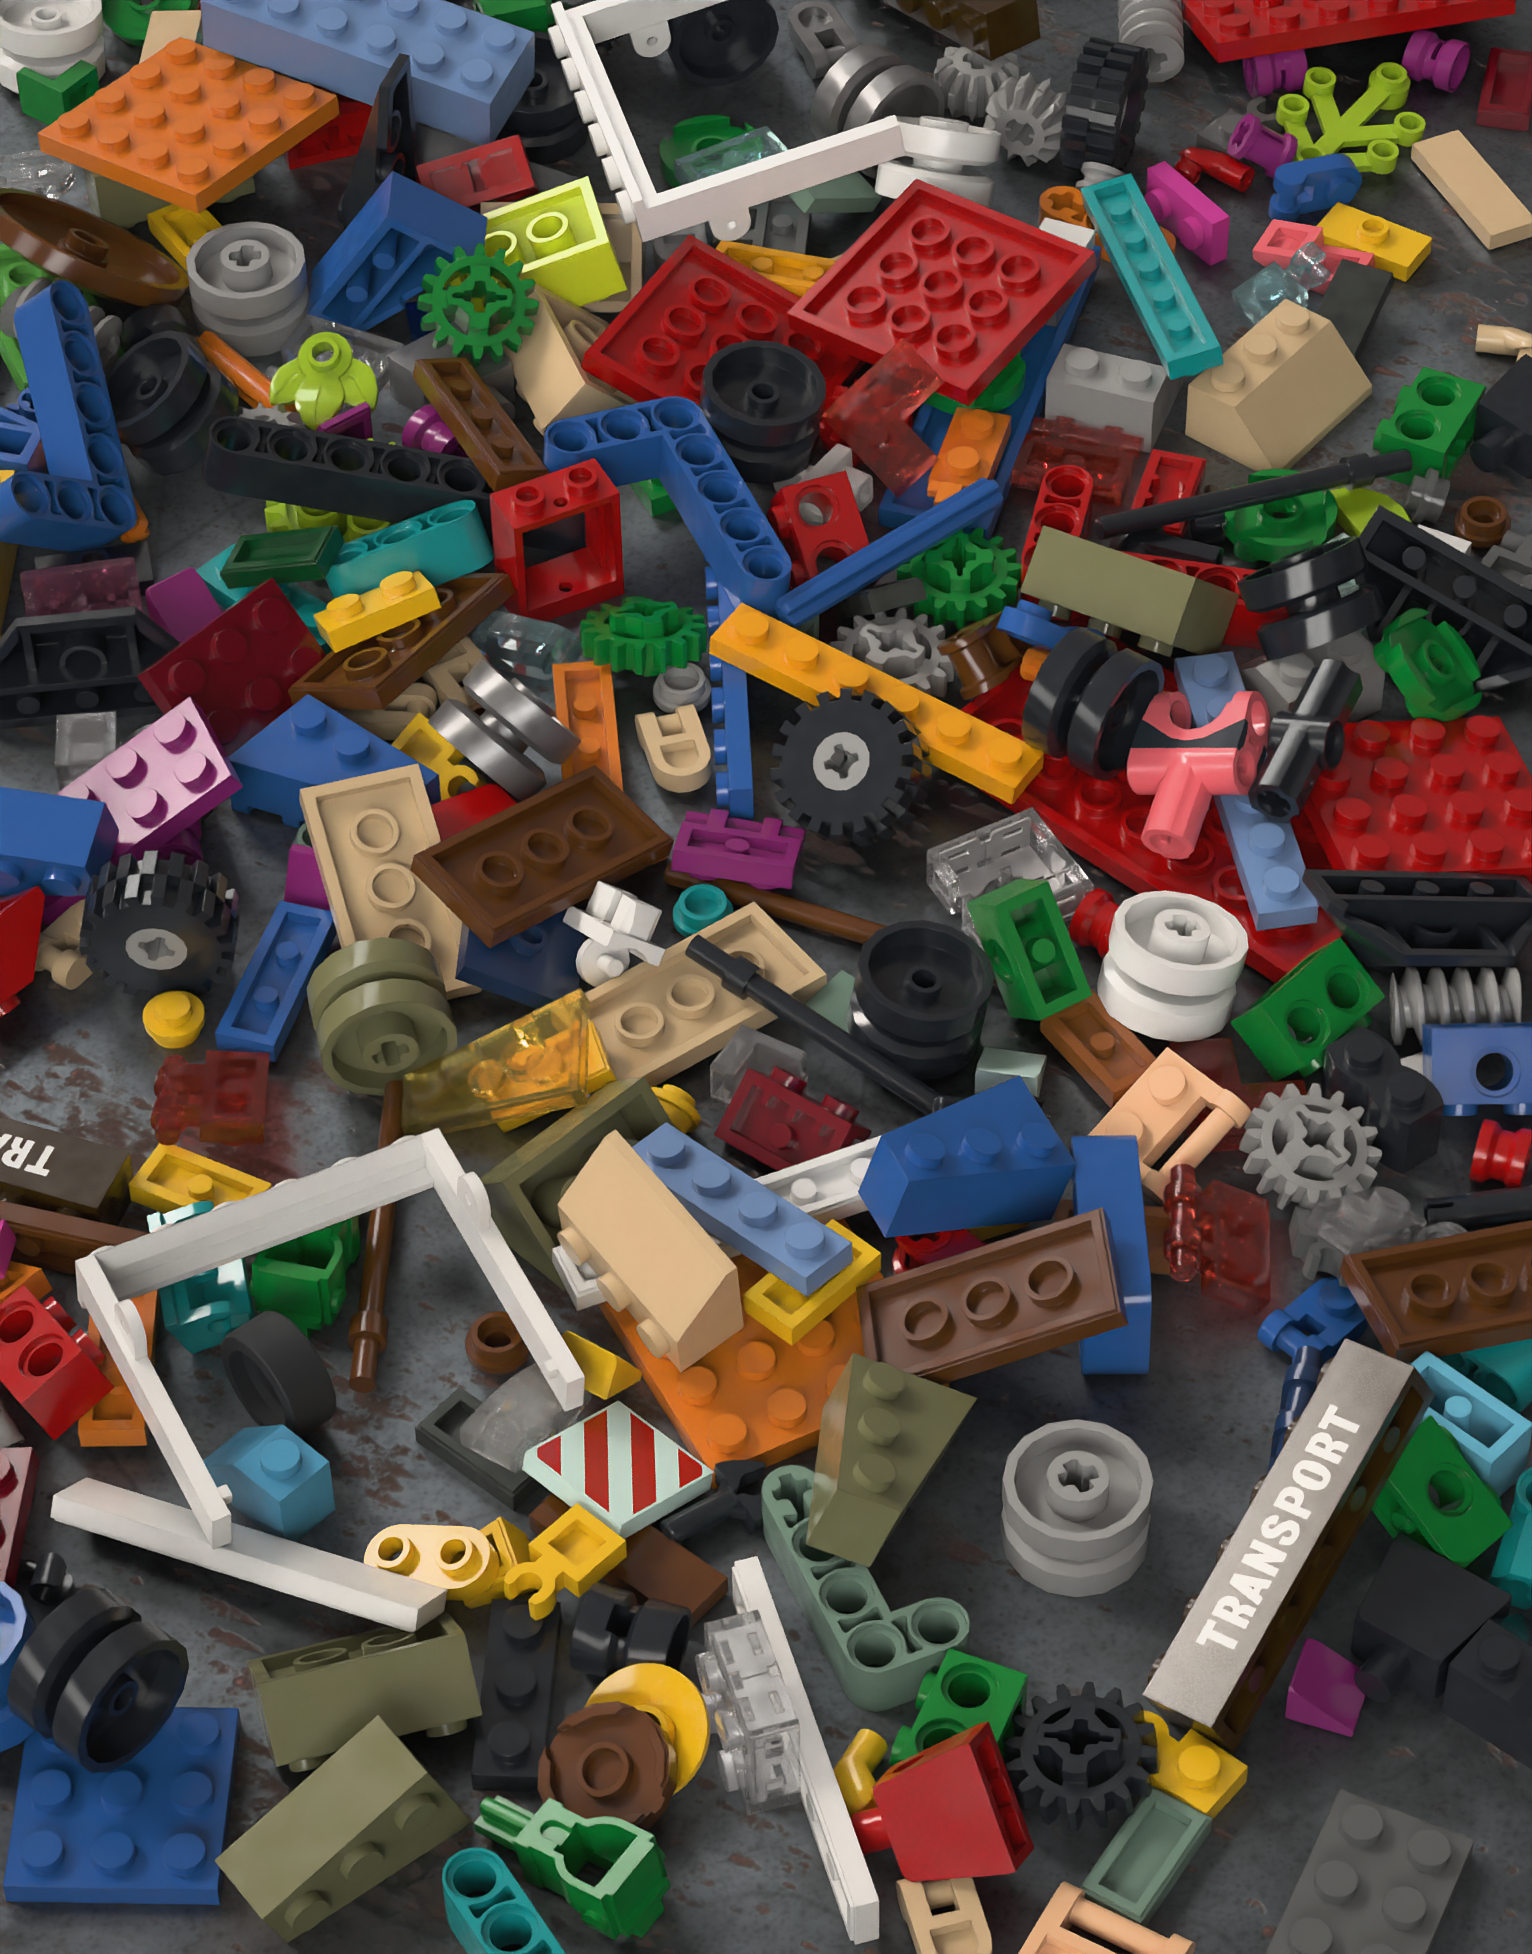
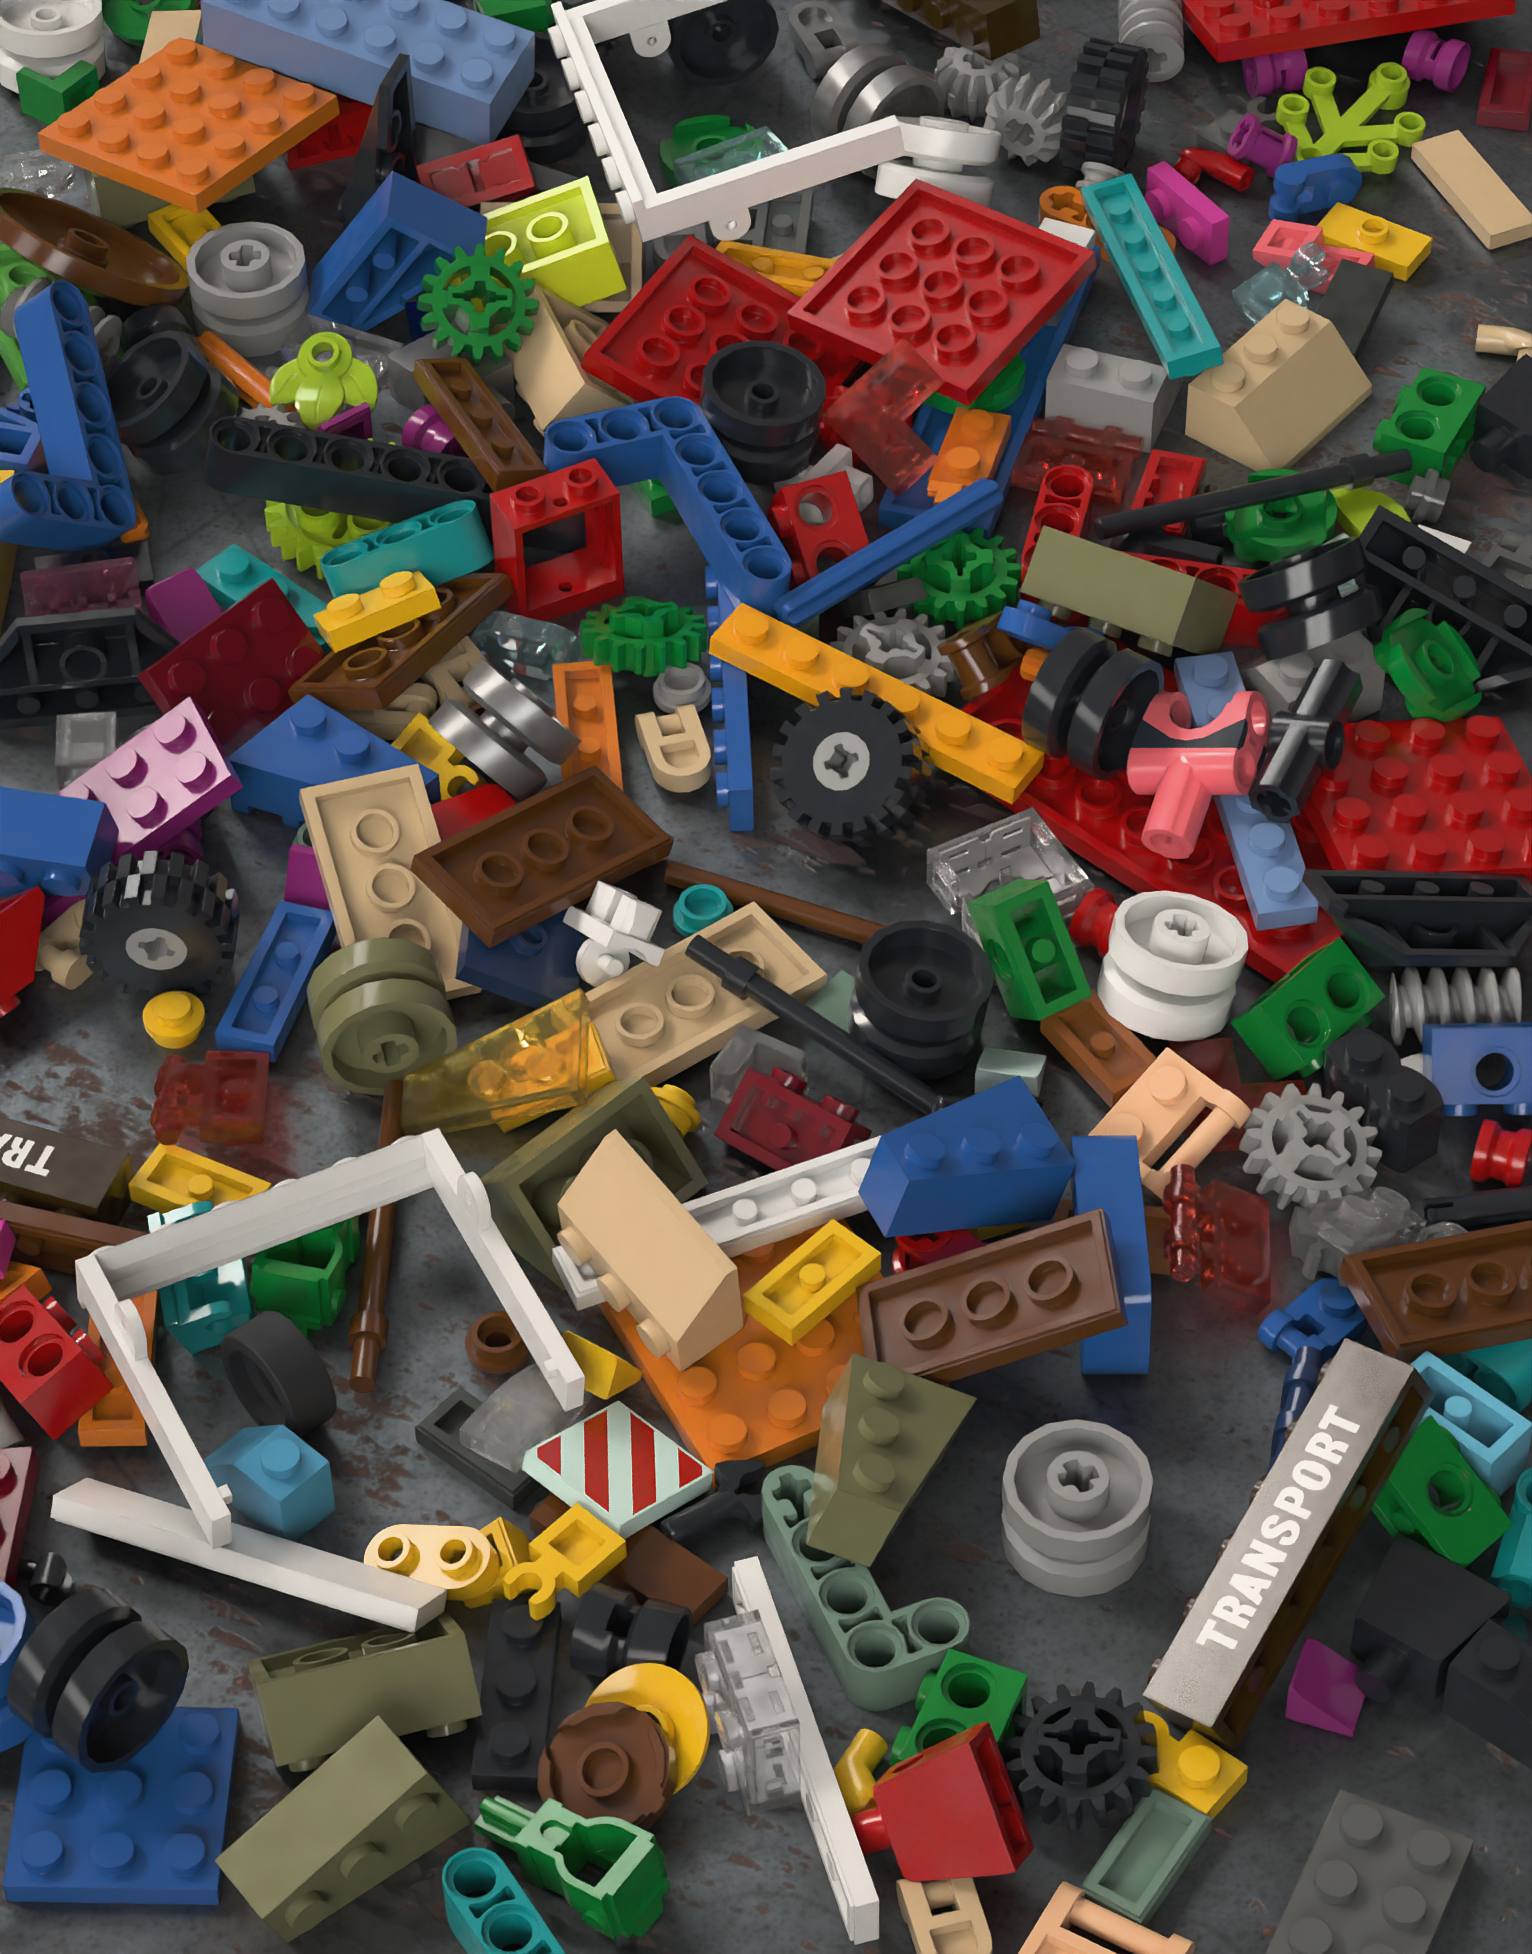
(282, 555): dark green tile -> none
(738, 849): magenta plate -> none
(745, 1211): medium blue plate -> none
(840, 195): sand green tile -> none
(1482, 521): reddish brown plate -> none

